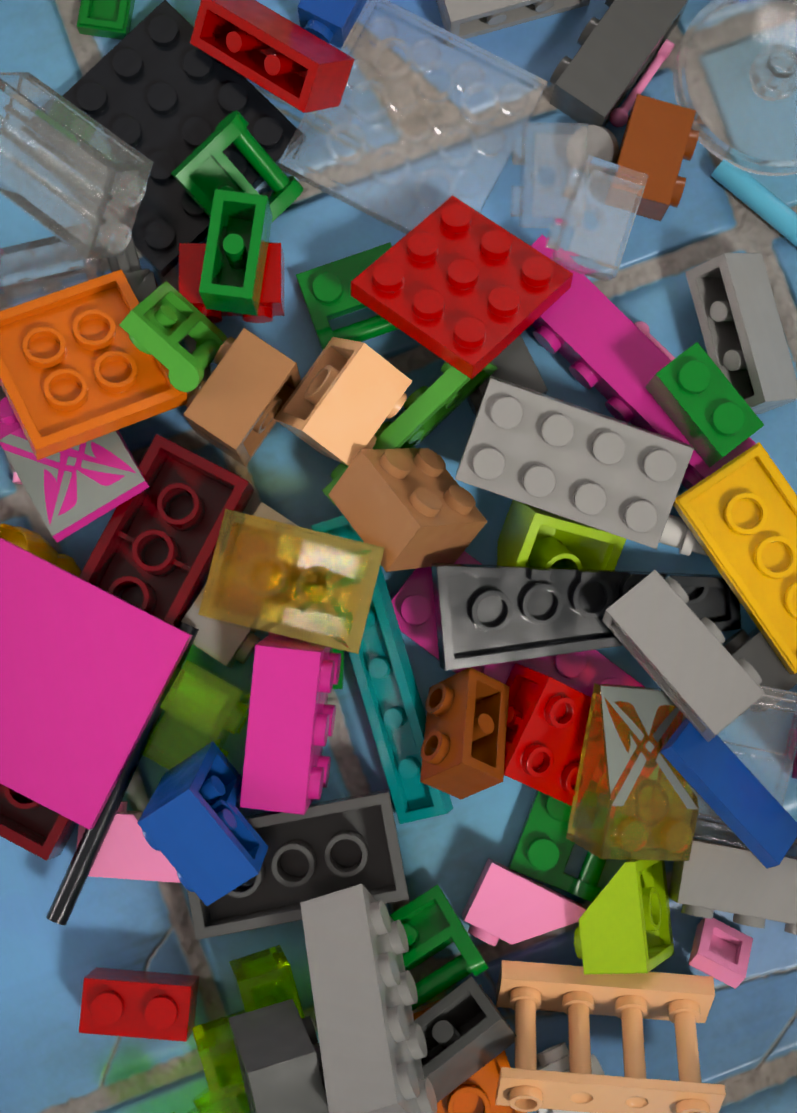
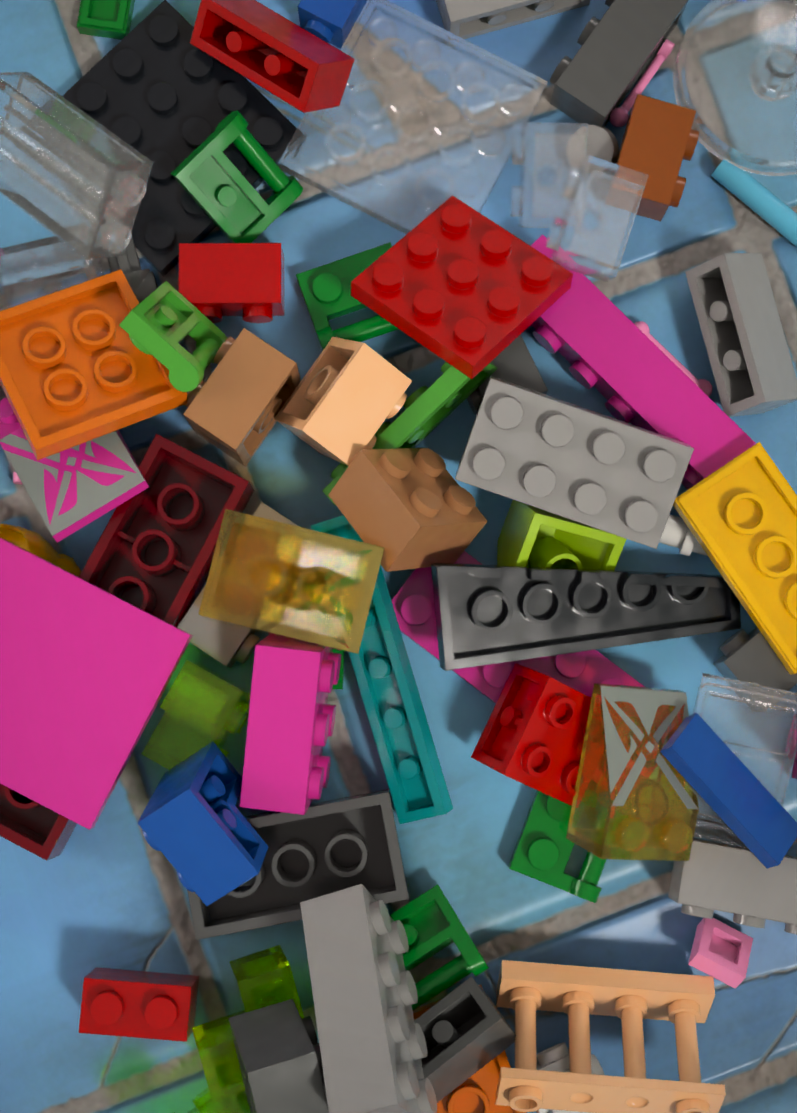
(93, 839): black bar -> none
(128, 854): bright pink slope -> none
(236, 252): green brick -> none
(465, 734): dark orange brick -> none
(515, 907): bright pink slope -> none
(627, 922): lime slope -> none
(683, 654): light grey brick -> none
(703, 404): green brick -> none

